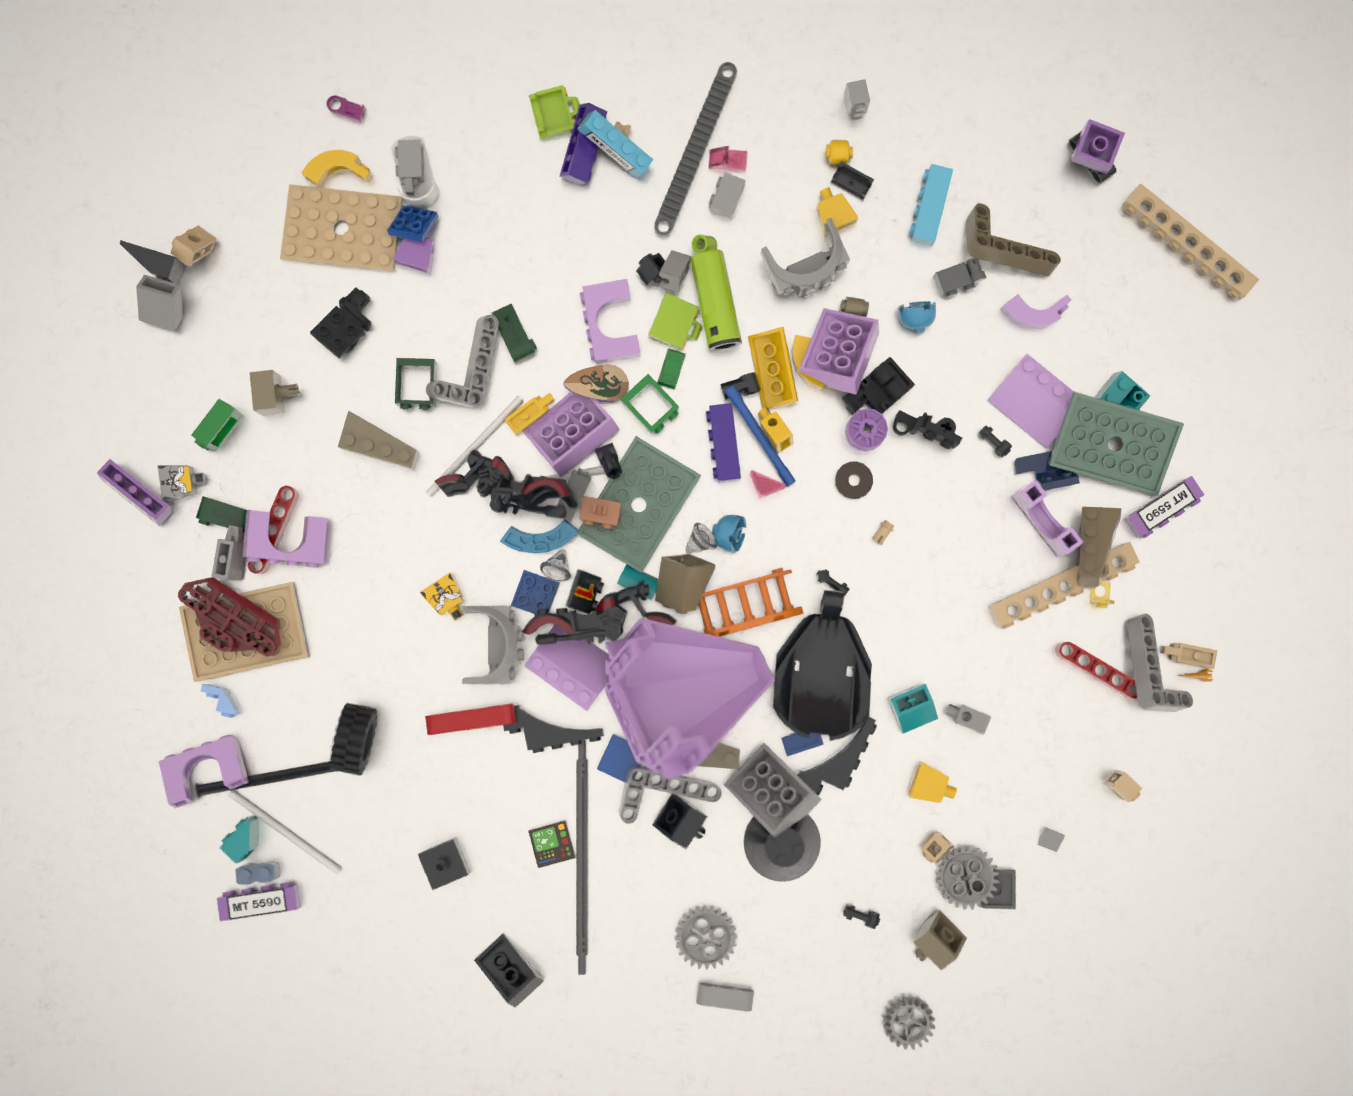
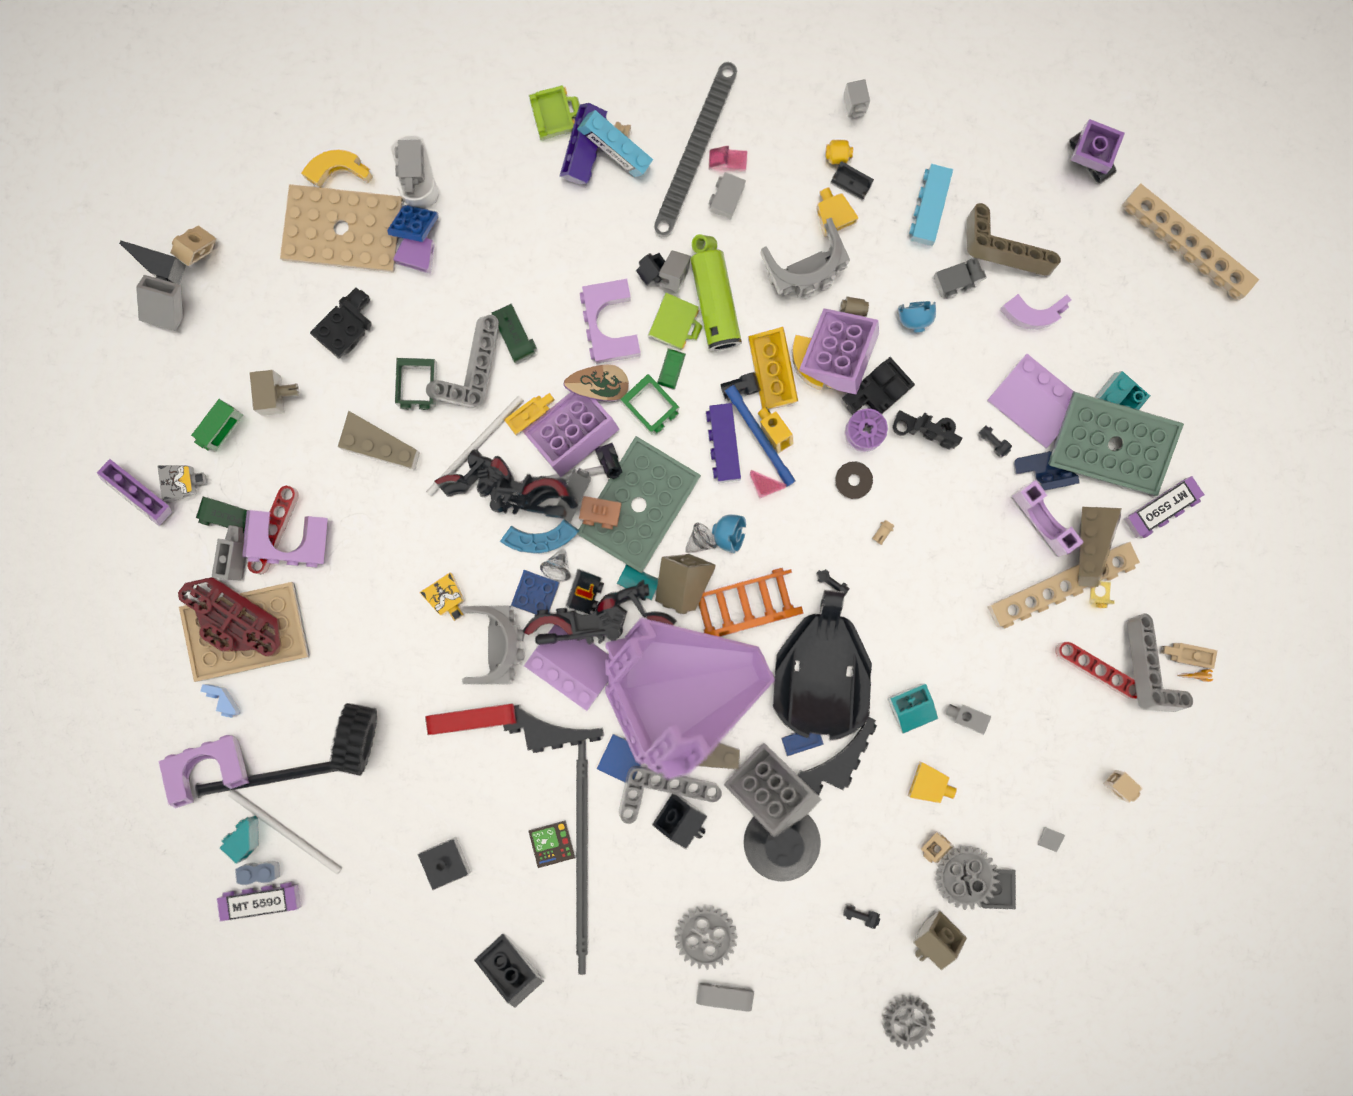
(347, 109): magenta piece -> none

